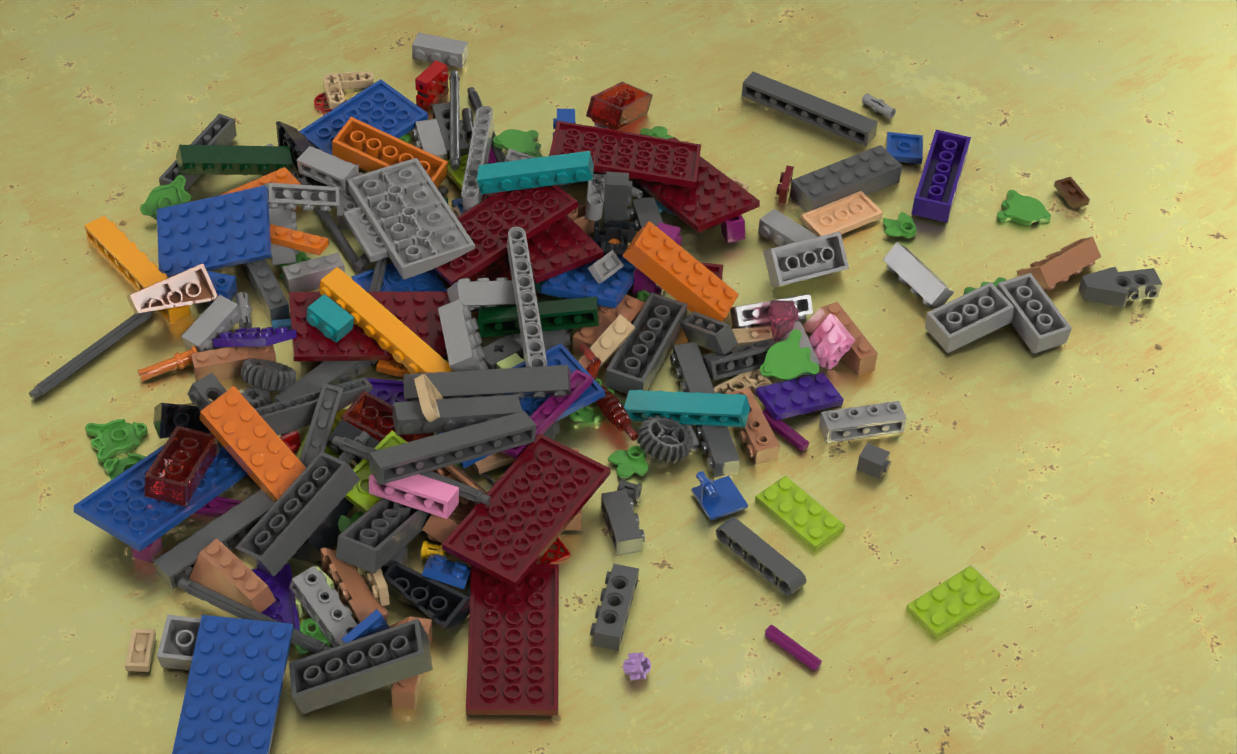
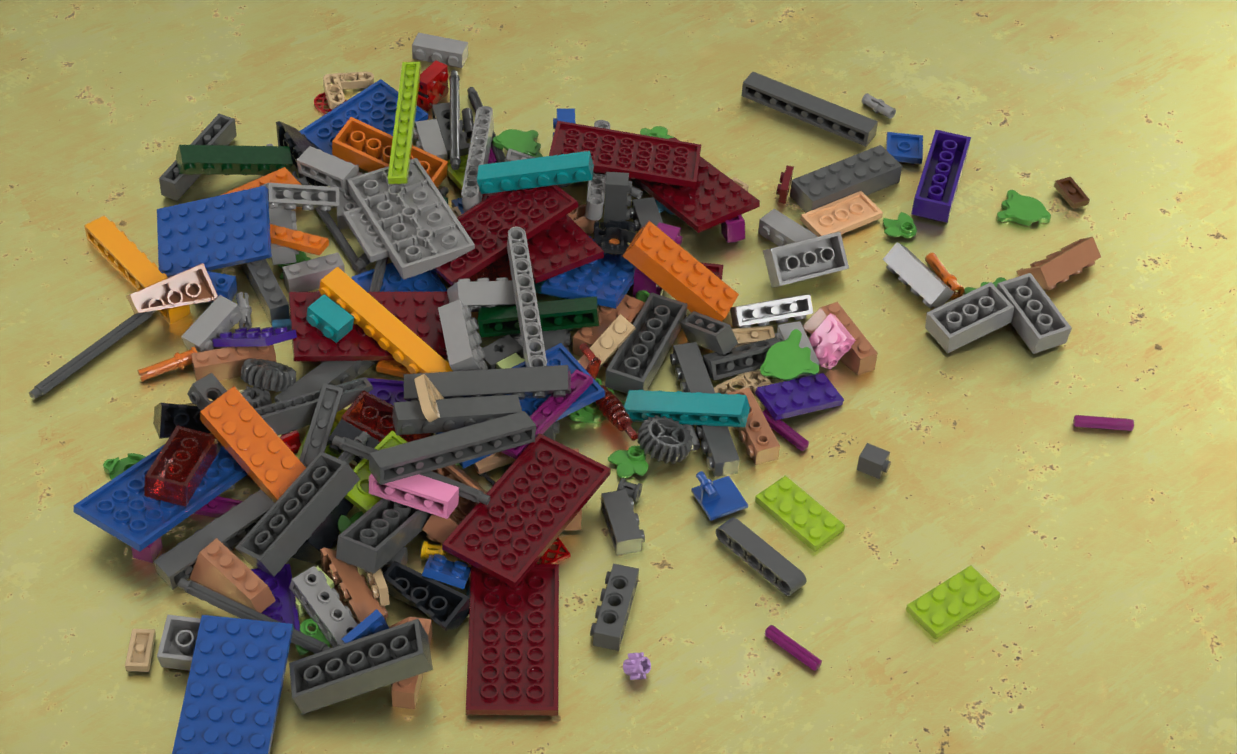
(115, 437): bright green tile -> none
(165, 196): bright green tile -> none
(404, 123): none -> lime plate
(605, 267): light grey plate -> none
(619, 105): clear red brick -> none
(782, 318): clear pink slope -> none
(862, 422): light grey brick -> none
(949, 279): none -> orange pin
(1103, 422): none -> magenta axle
(1118, 287): dark grey brick -> none

